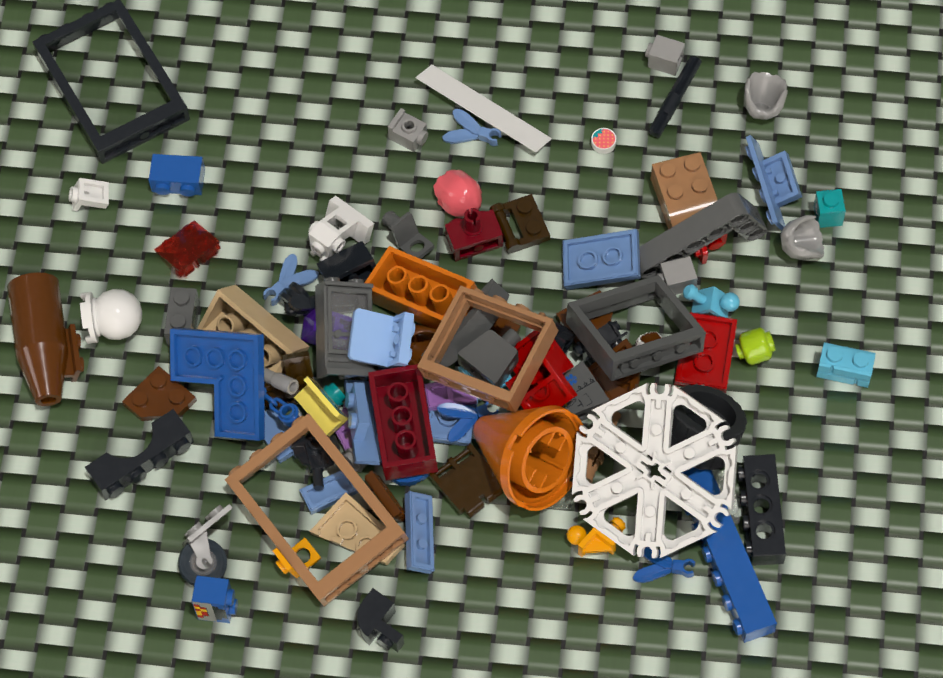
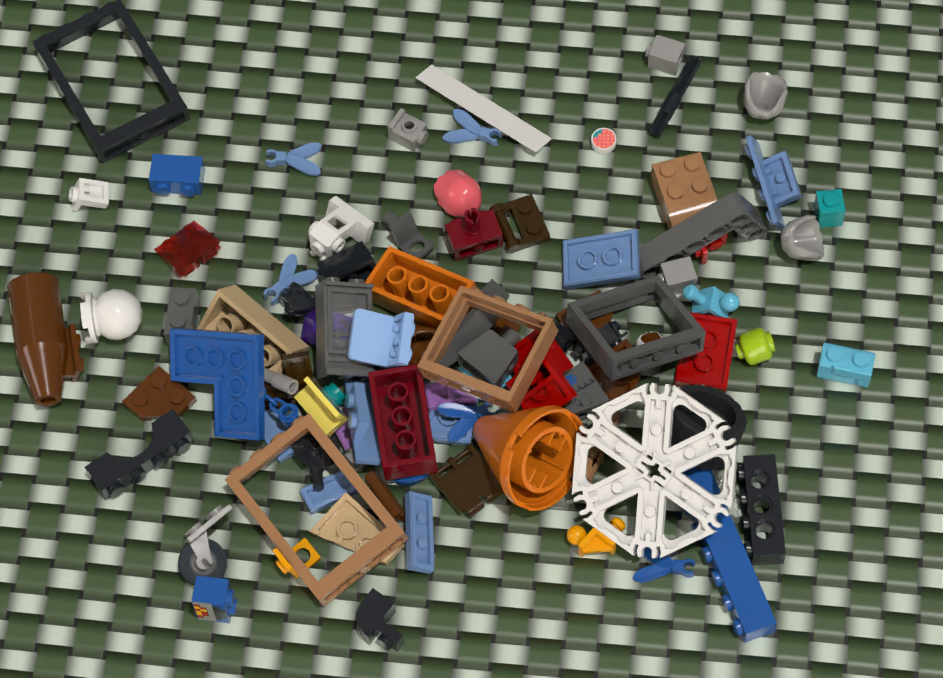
(297, 158): none -> medium blue piece

